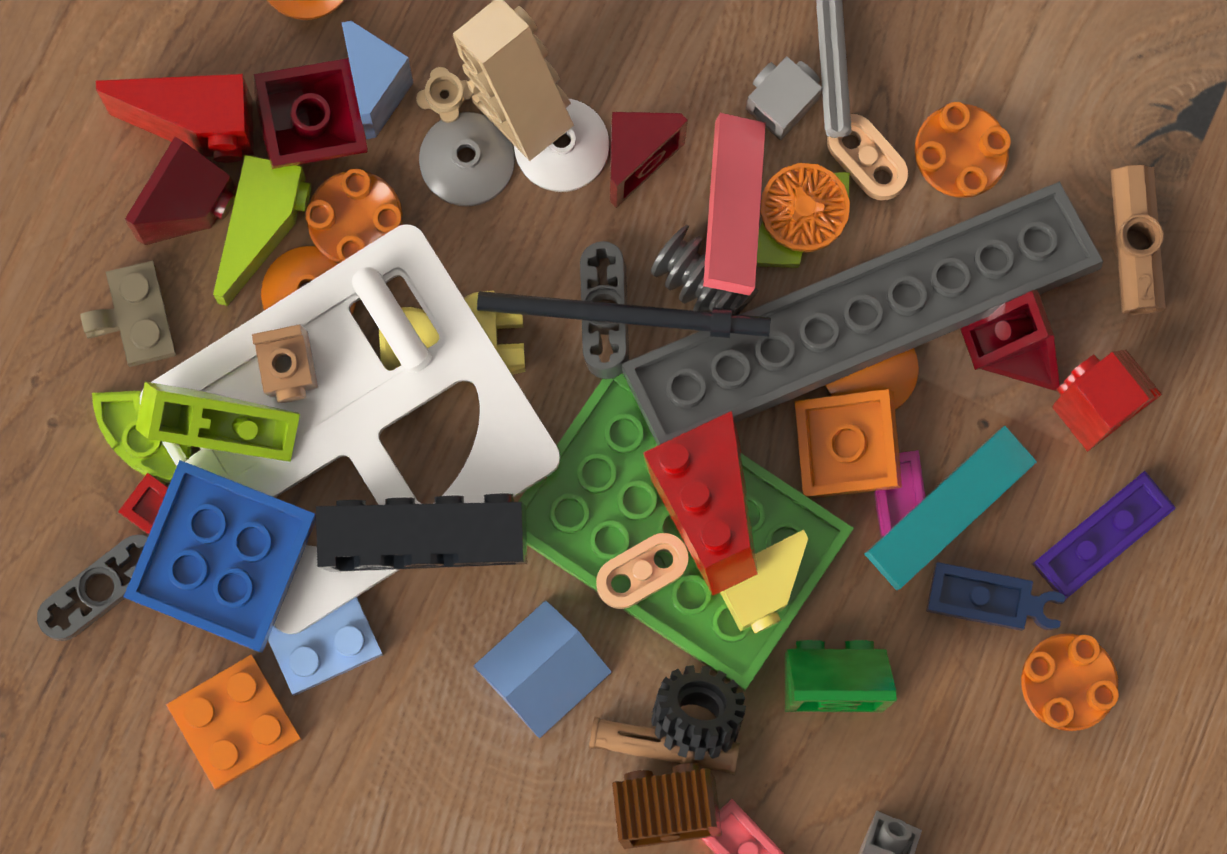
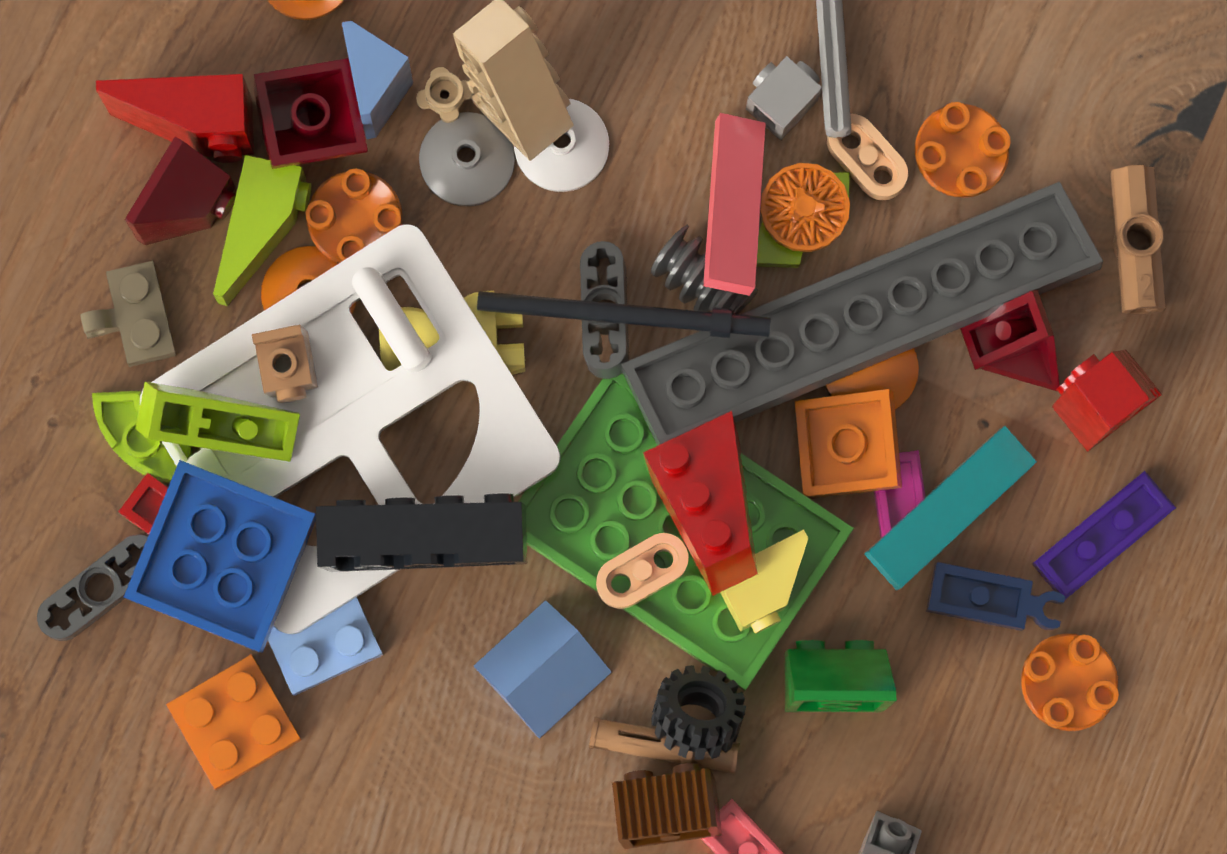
(640, 147): dark red slope -> none

